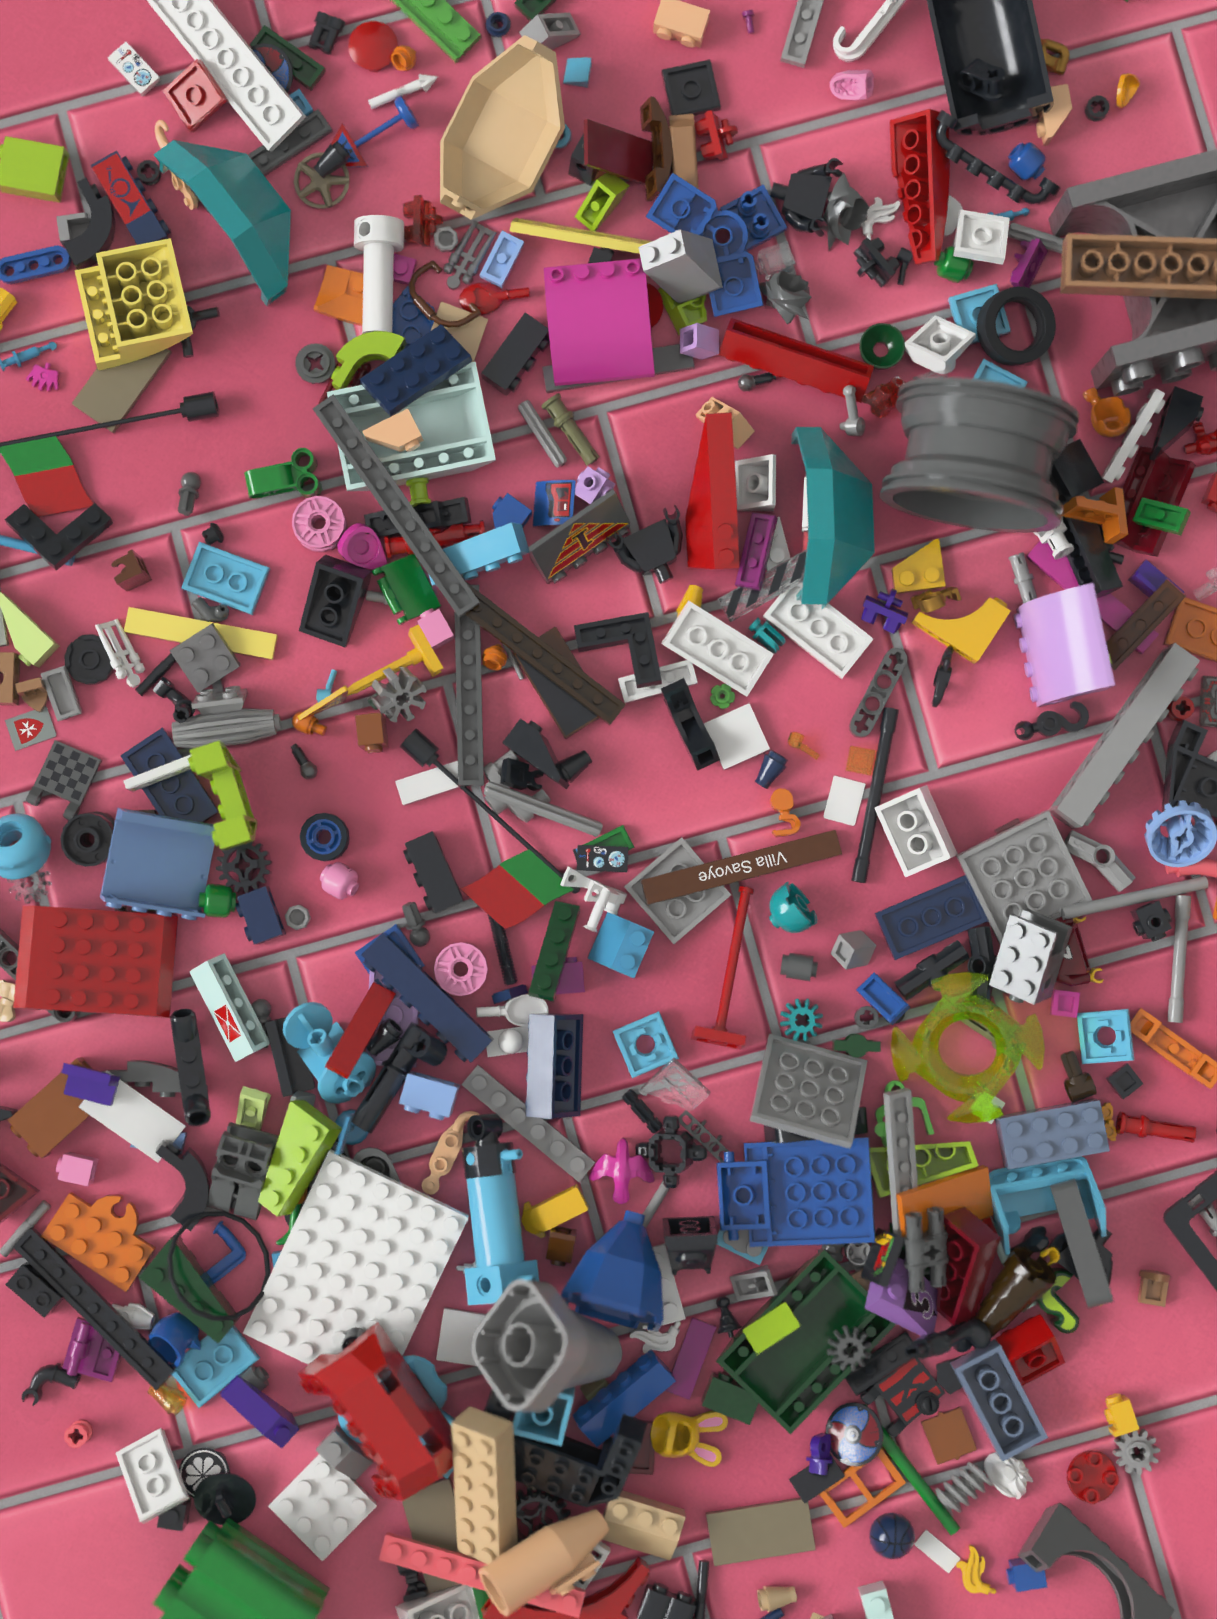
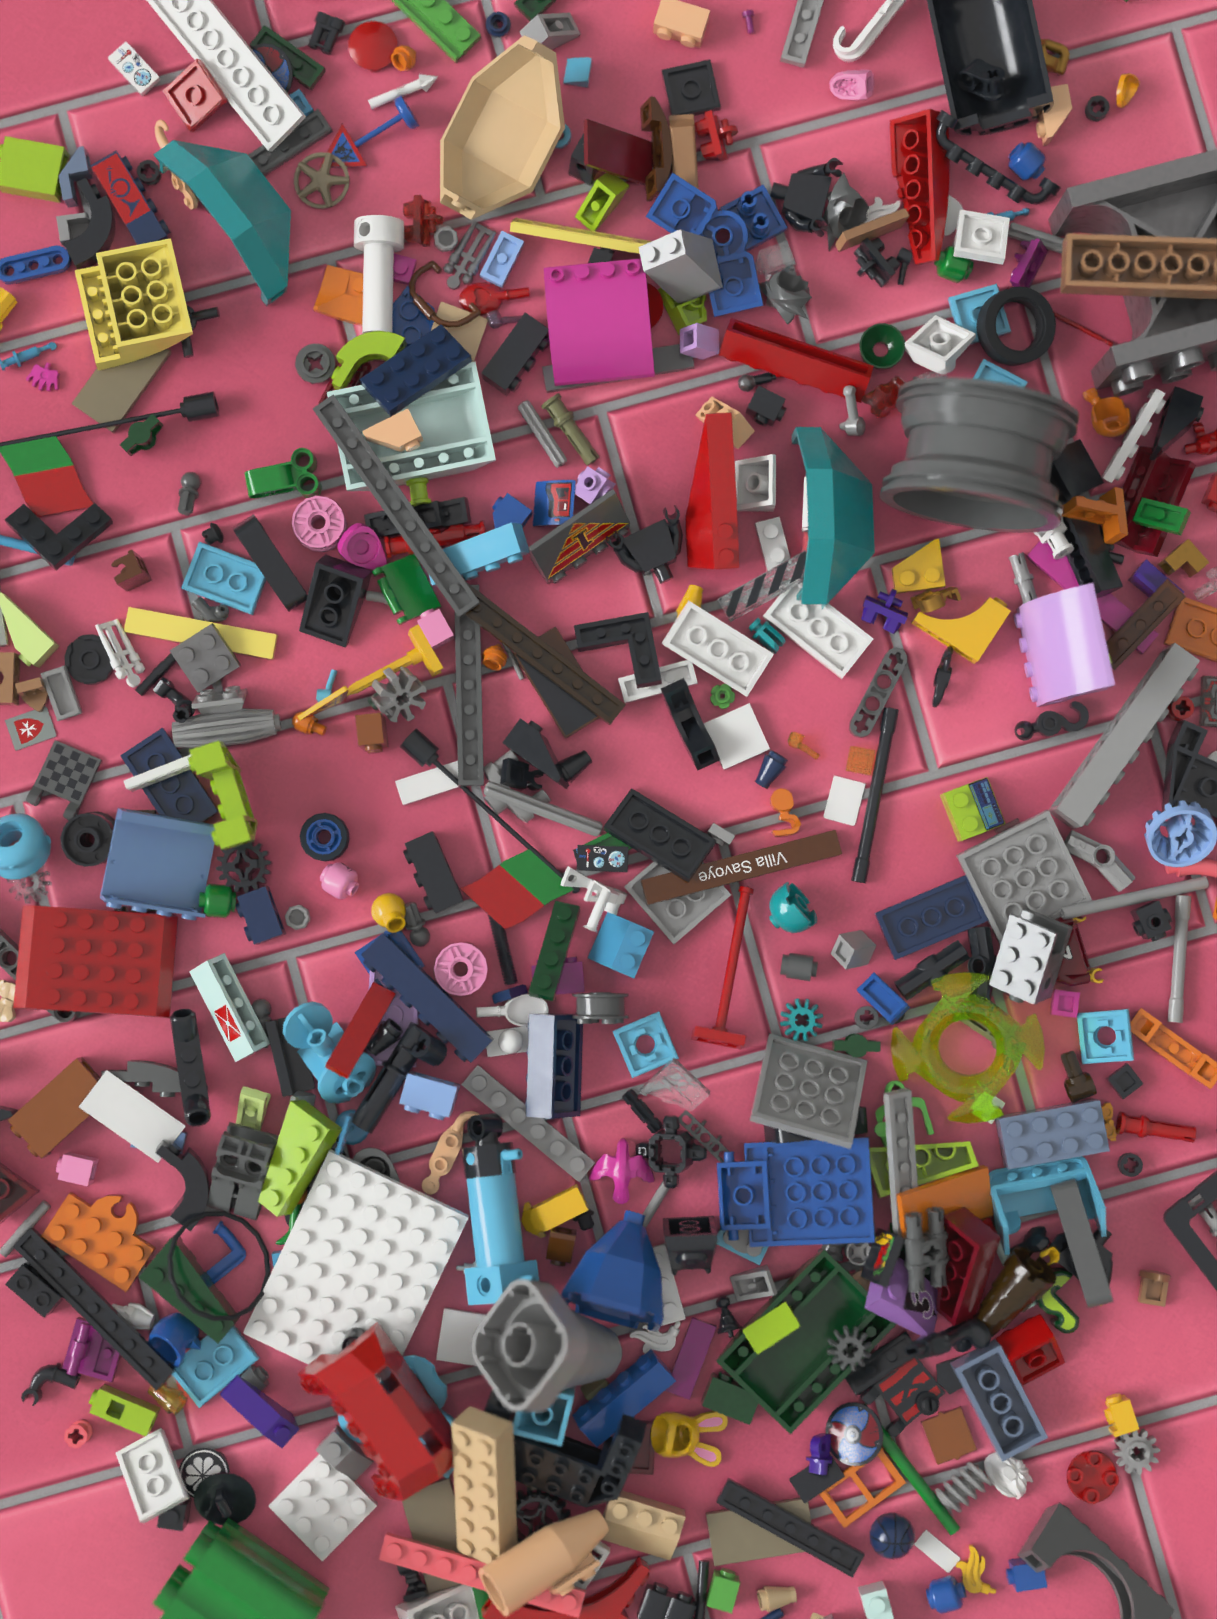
(75, 170): none -> sand blue slope
(90, 1084): dark purple panel -> none
(124, 1409): none -> lime brick
(140, 434): none -> dark green piece
(270, 562): none -> black beam
(307, 769): piece -> none
(332, 159): black cone -> none
(389, 912): none -> yellow piece
(495, 320): none -> clear purple hand
(585, 1220): none -> black piece
(600, 1005): none -> dark grey wheel
(659, 835): none -> black tile
(720, 835): none -> light grey plate
(723, 1590): none -> bright green brick
(756, 551): magenta tile -> none
(766, 407): none -> black brick
(790, 1527): none -> black tile
(872, 229): none -> medium nougat tile
(916, 831): white slope -> none
(946, 1594): none -> blue head
(972, 809): none -> lime slope
(1081, 328): none -> red piece
(1123, 1159): none -> black bush
(1186, 557): none -> pearl gold piece

